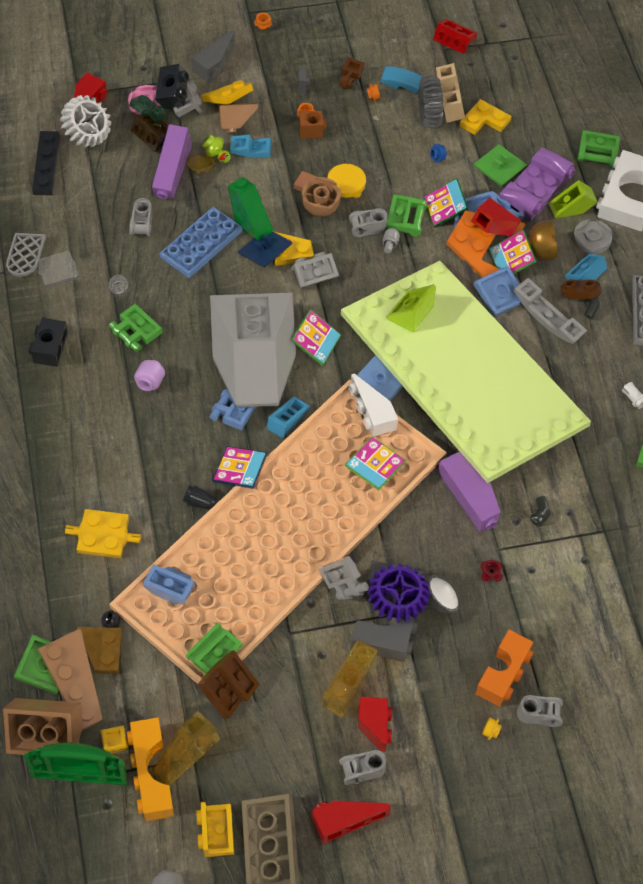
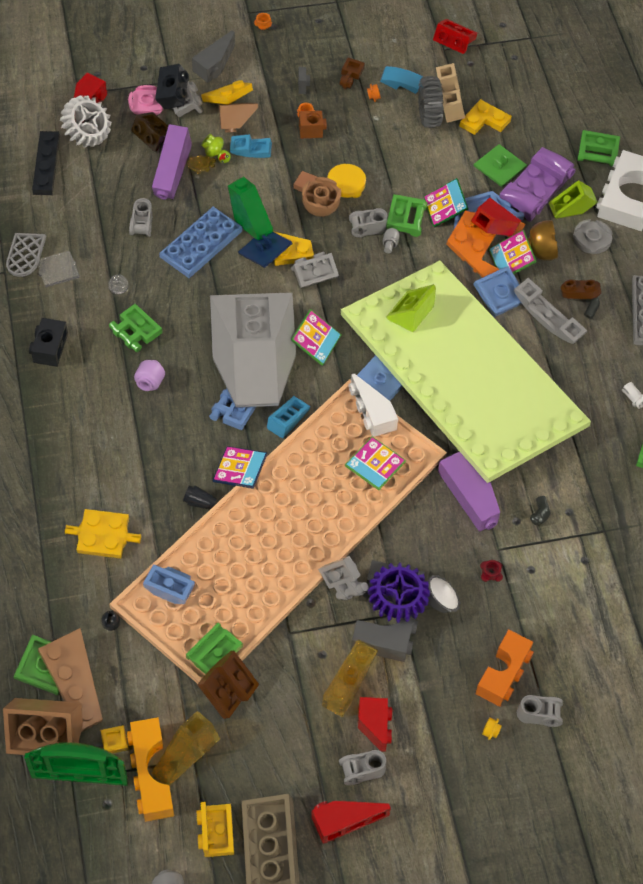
(103, 648): pearl gold wing -> none
(145, 106): clear green plate -> none
(438, 153): blue plate -> none
(588, 268): dark azure slope -> none

